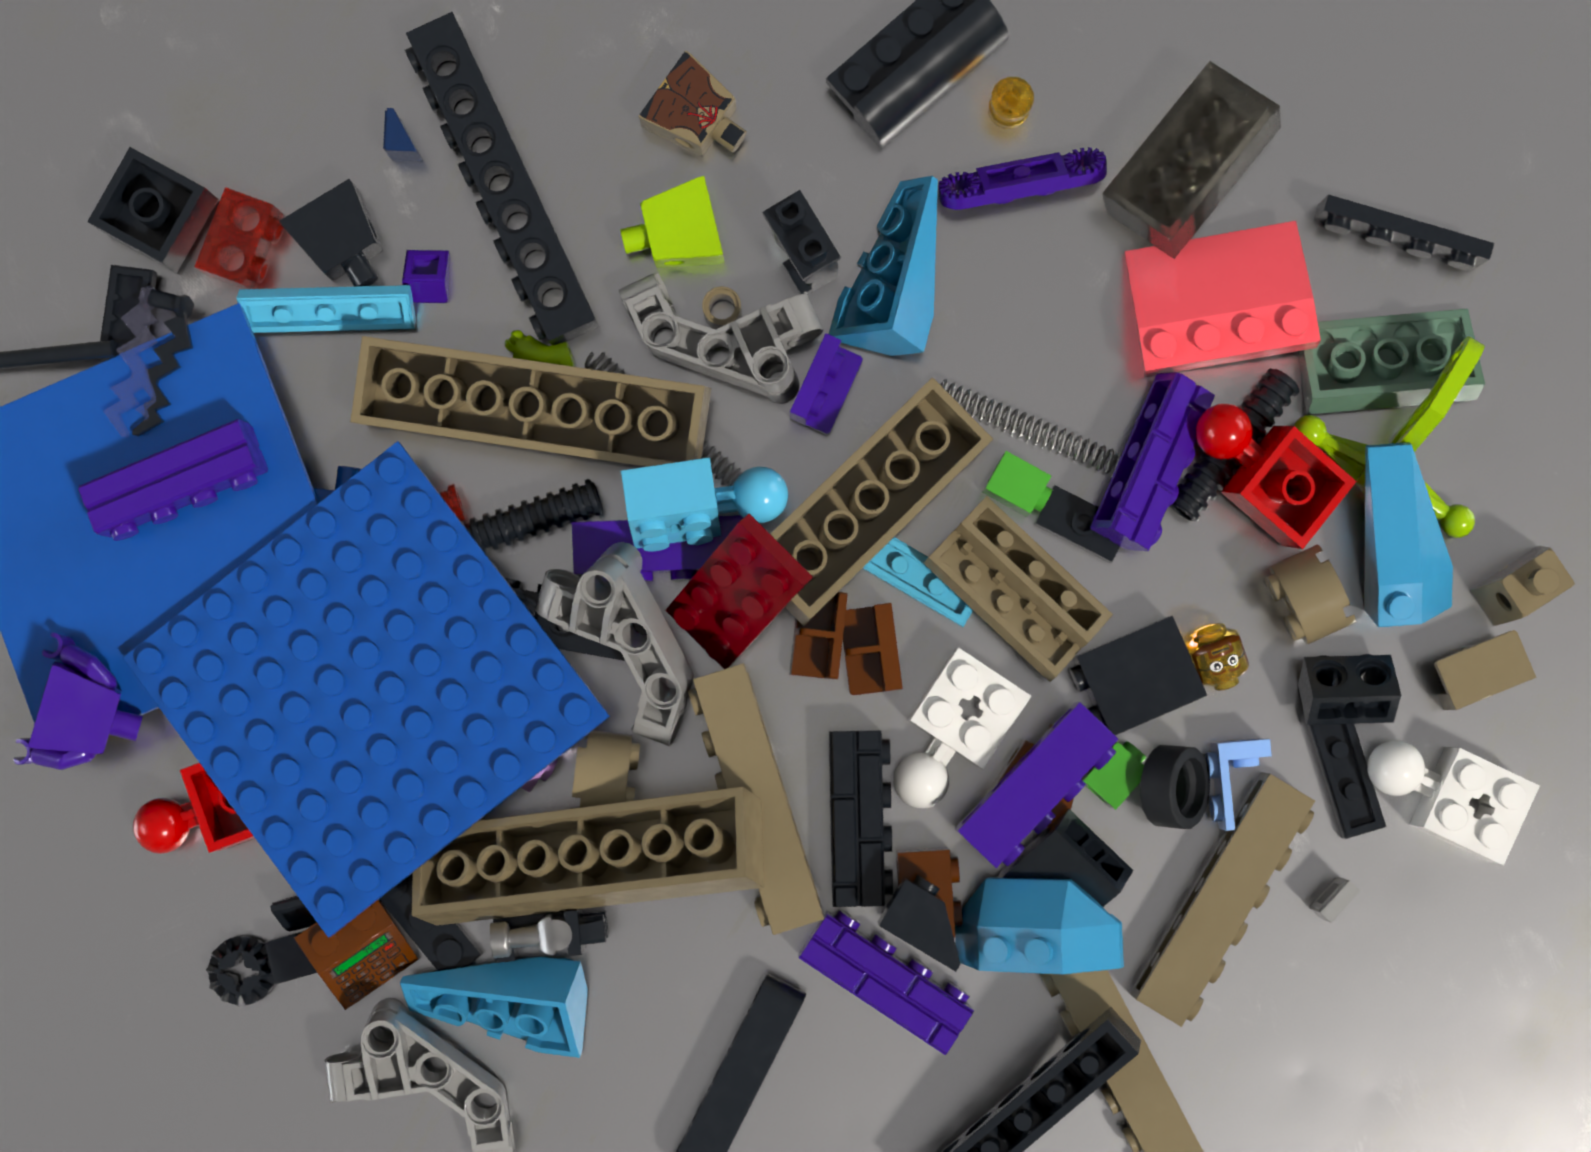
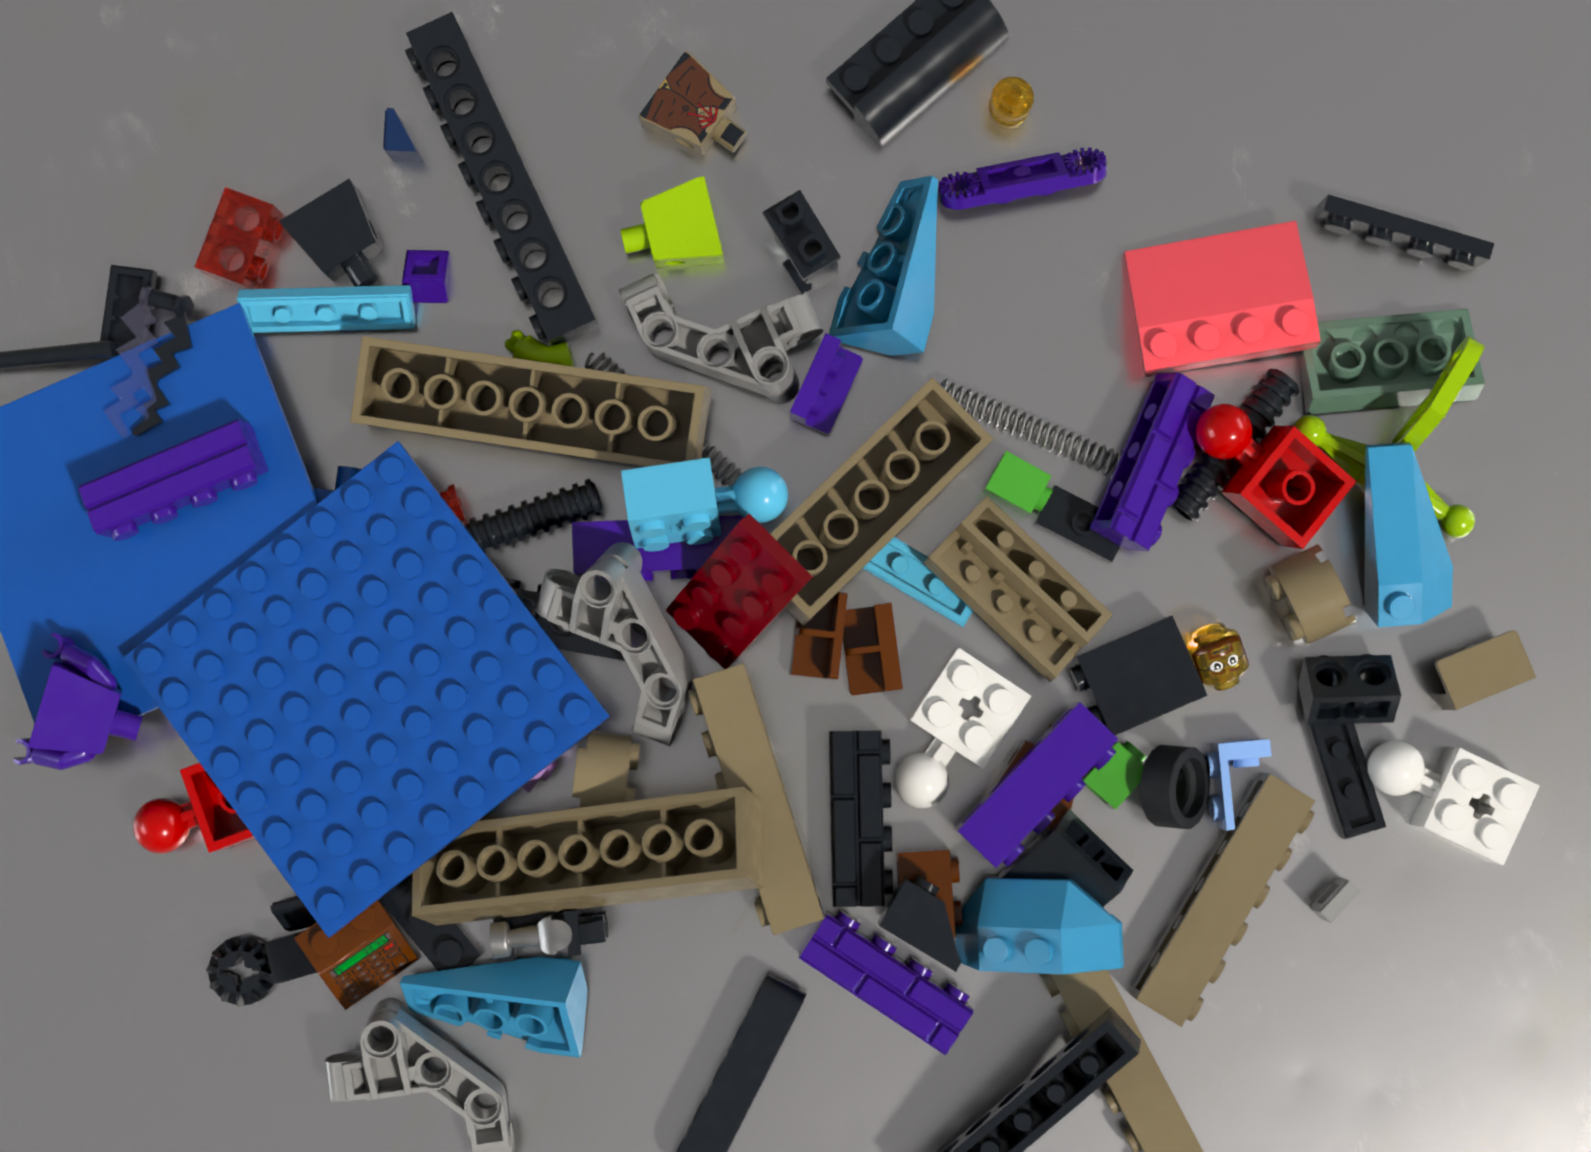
(153, 209): black brick -> none
(715, 295): dark tan beam -> none
(1192, 159): clear smoke brick -> none
(1525, 583): dark tan torso -> none

